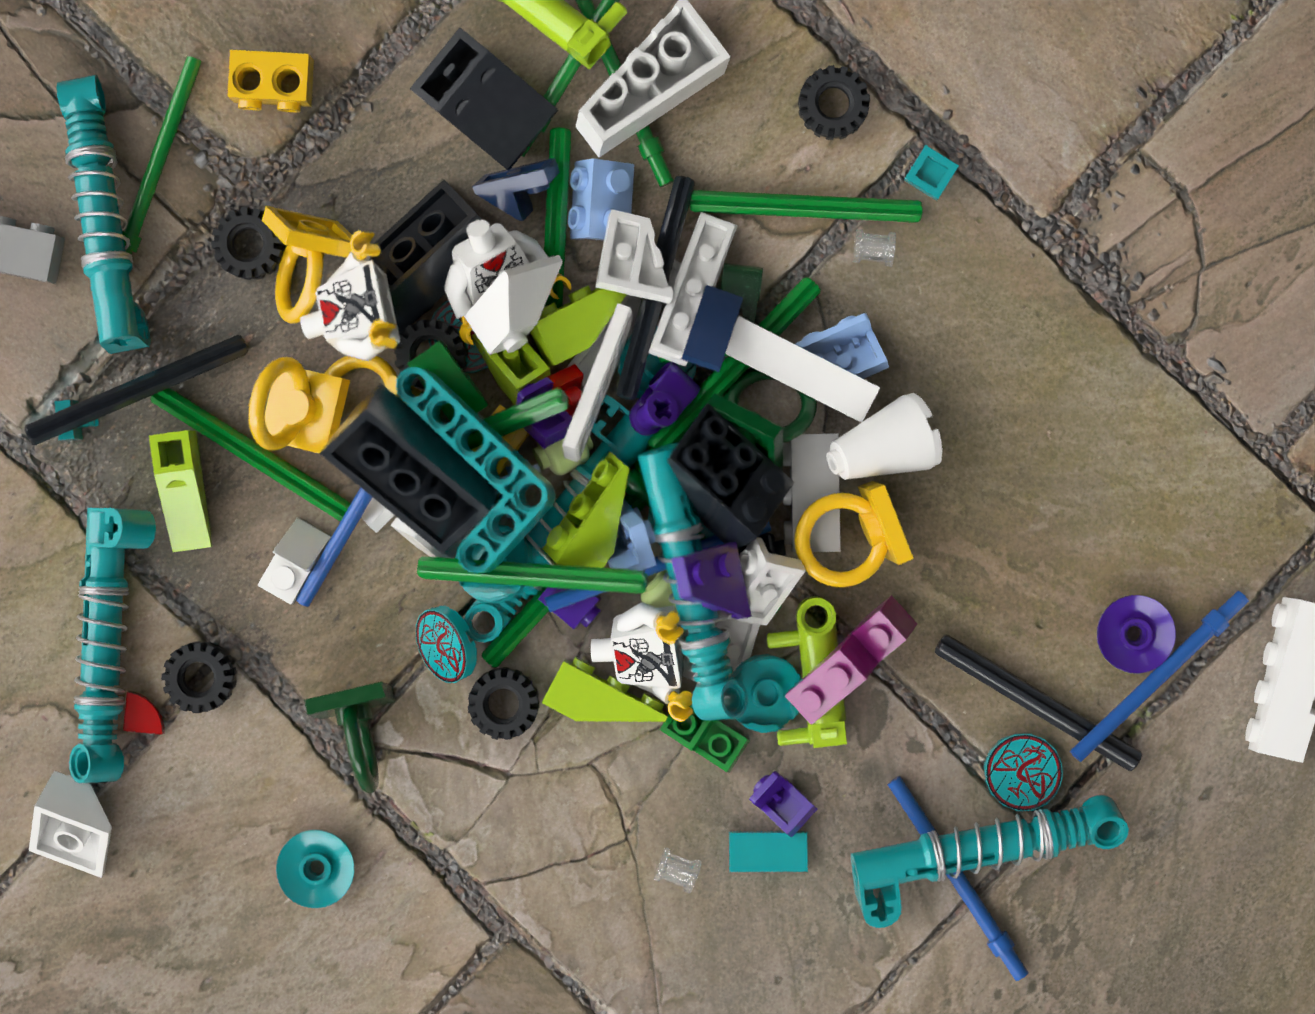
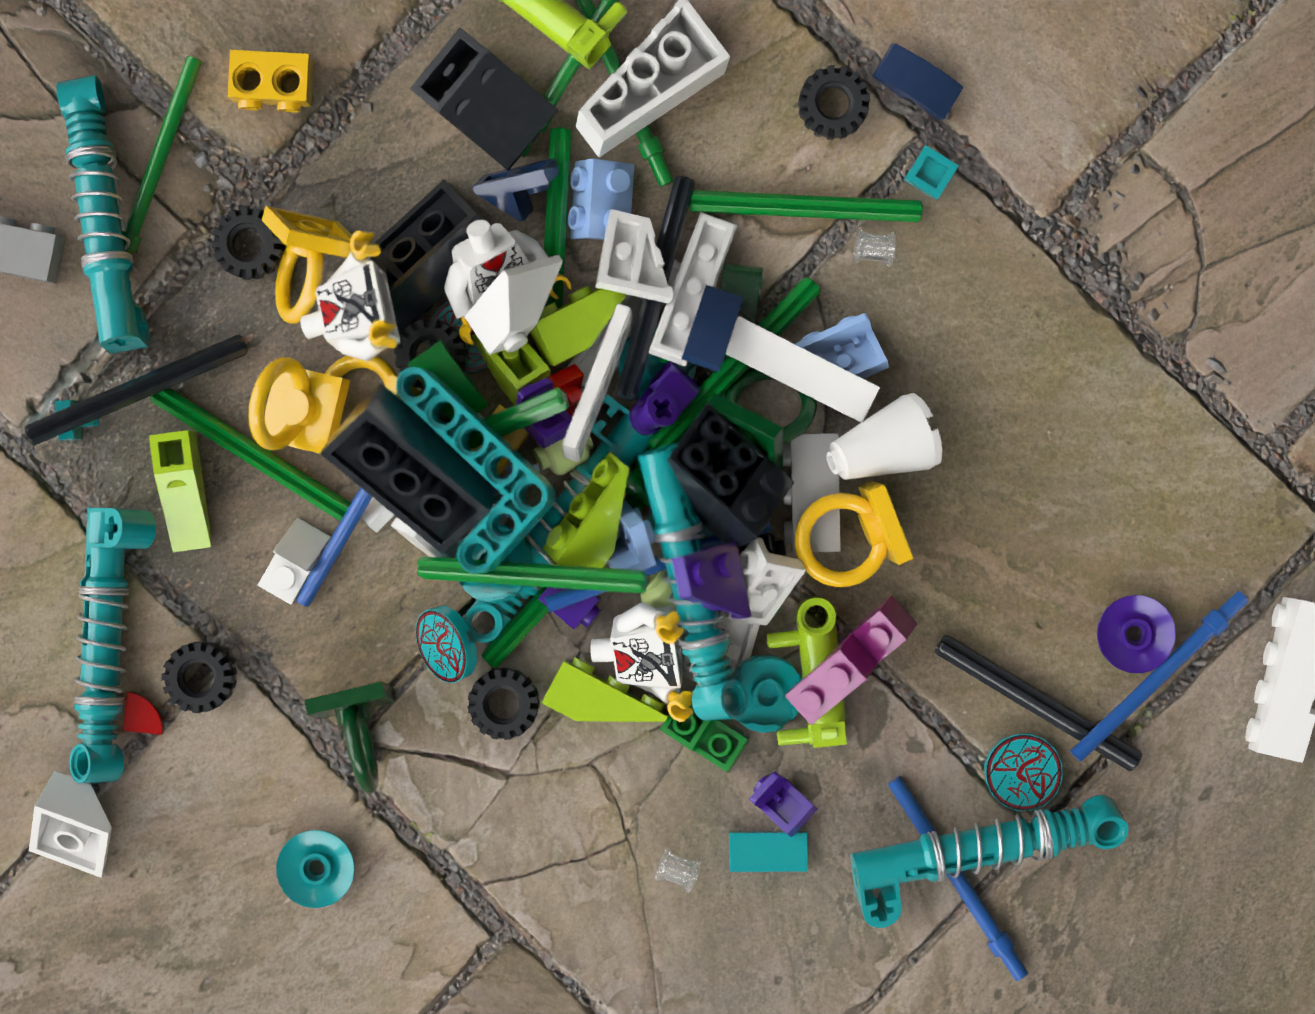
(918, 80): none -> dark blue slope

